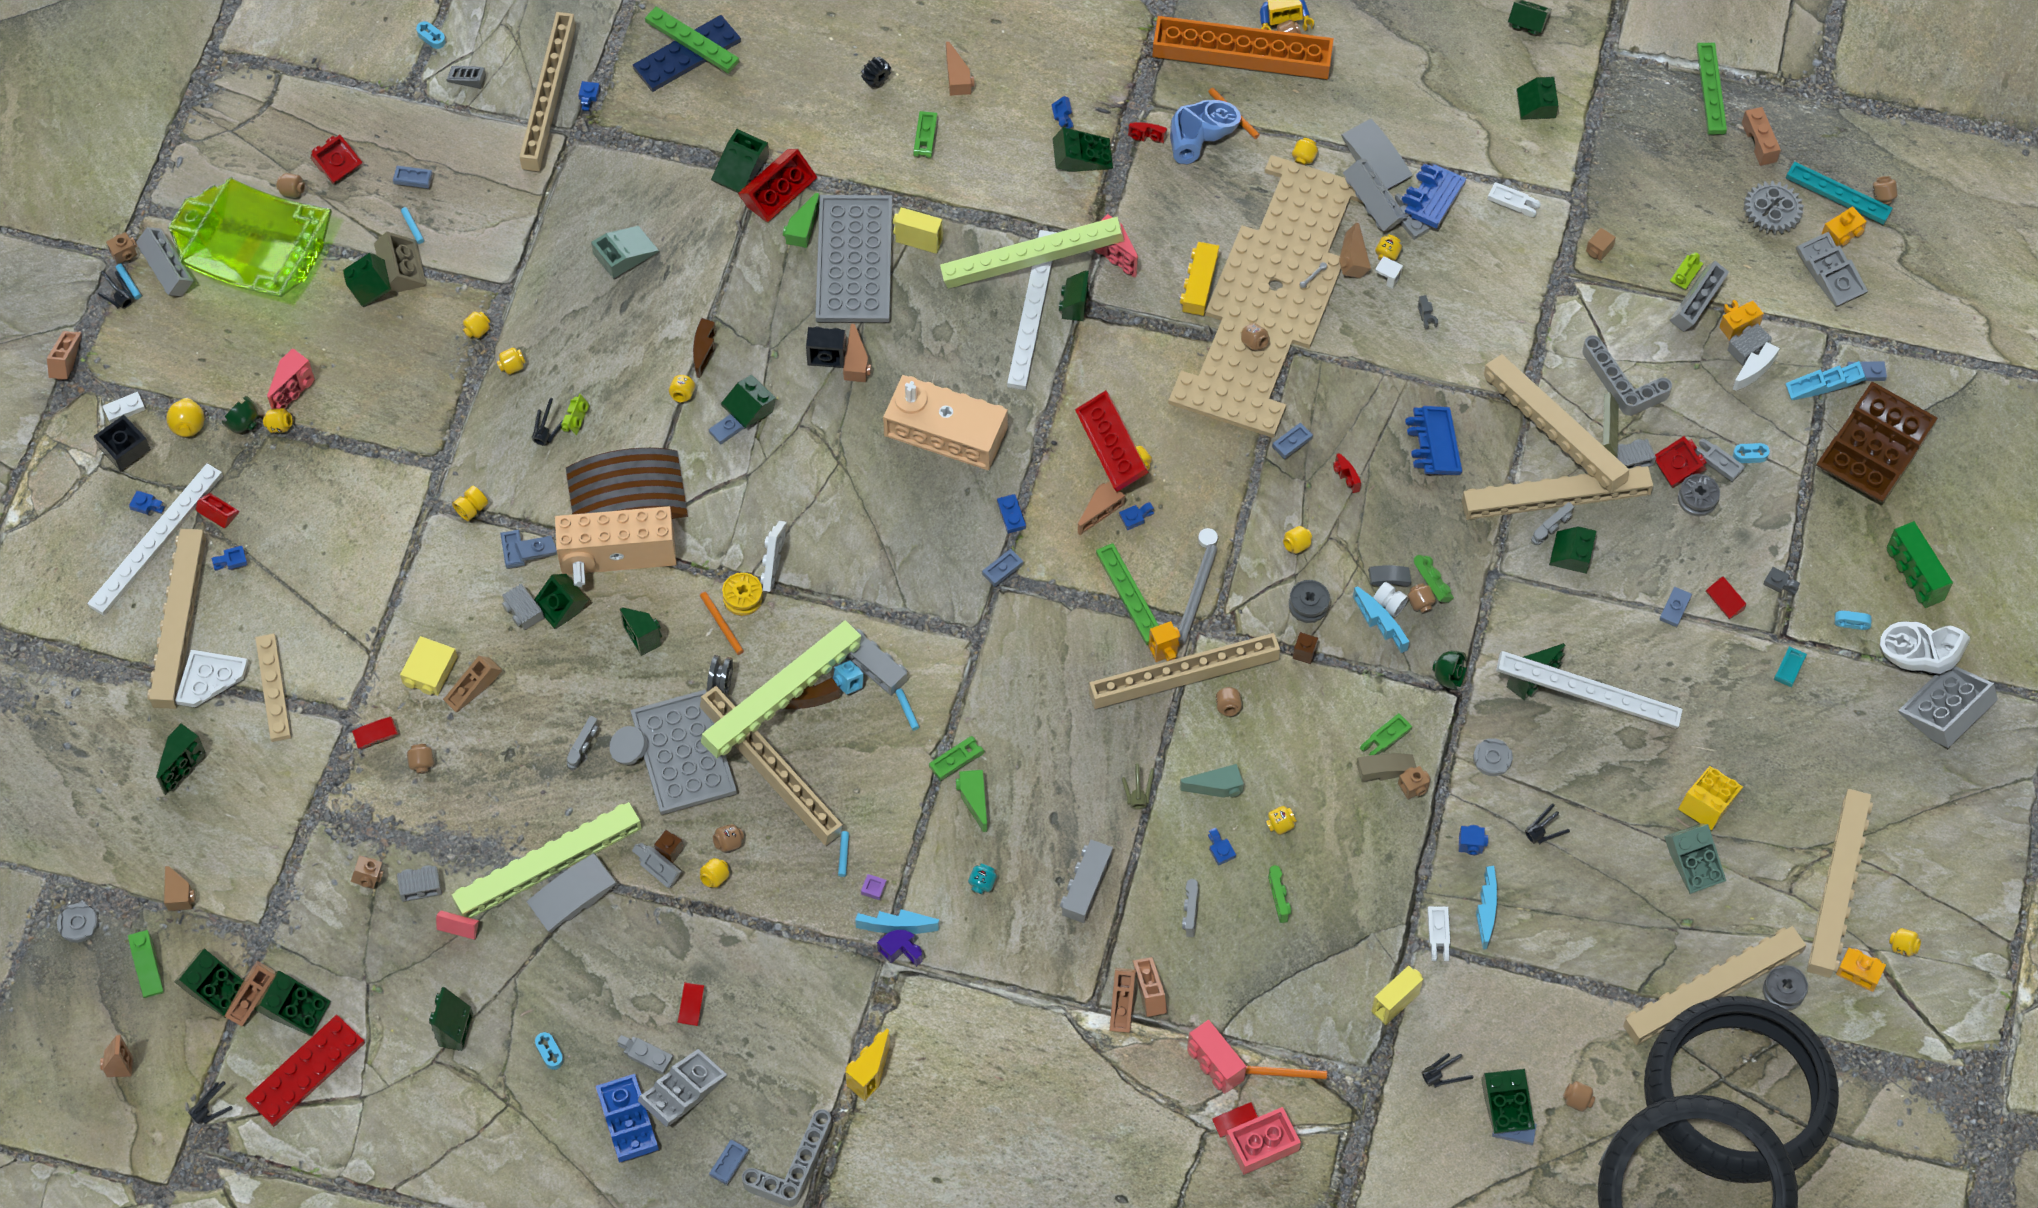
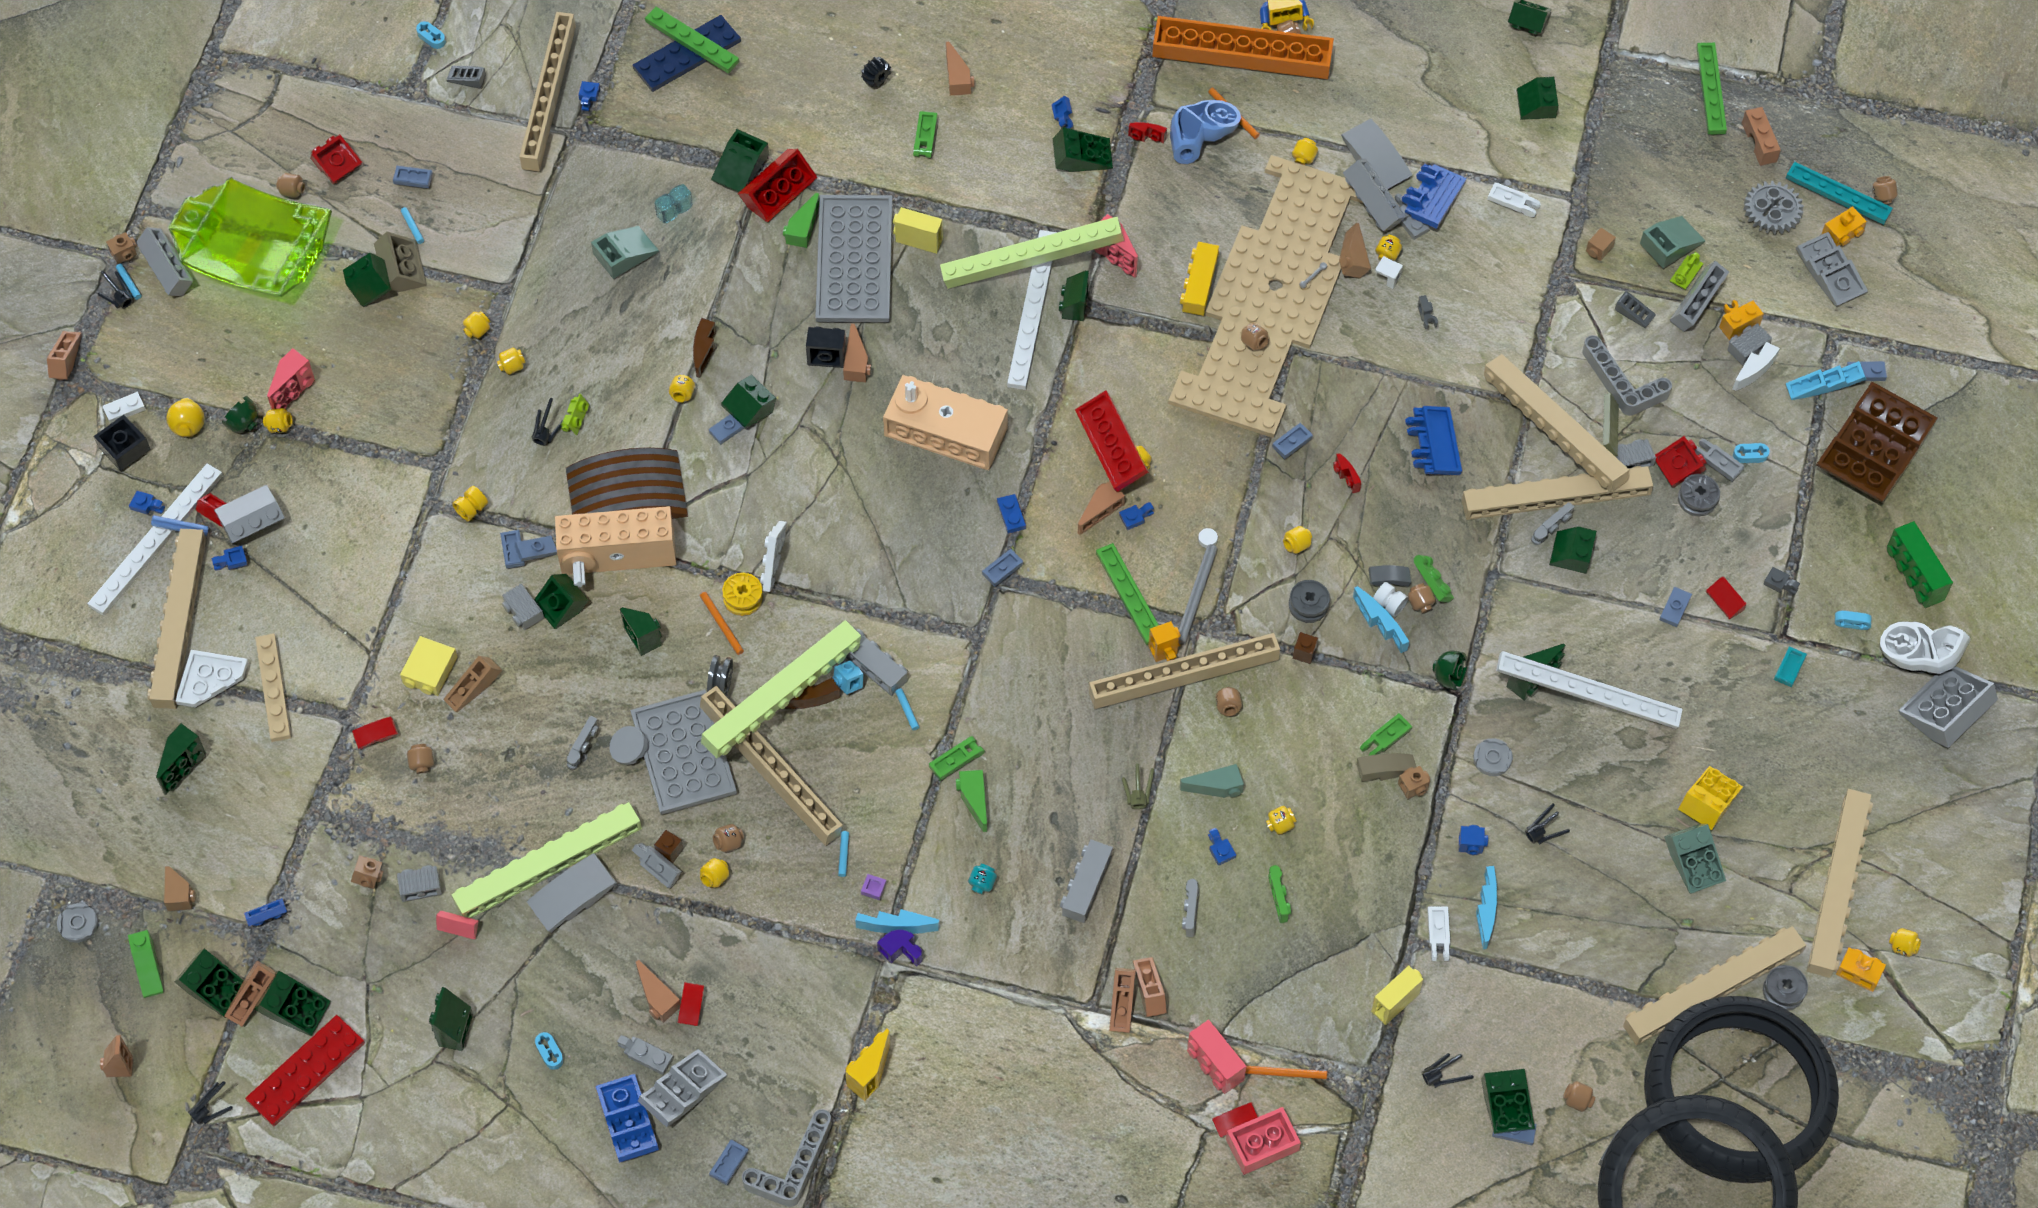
(176, 525): none -> medium blue axle
(249, 514): none -> light grey slope
(271, 910): none -> blue plate
(660, 998): none -> nougat slope
(674, 203): none -> clear light blue brick
(1631, 314): none -> dark grey slope
(1670, 240): none -> sand green slope

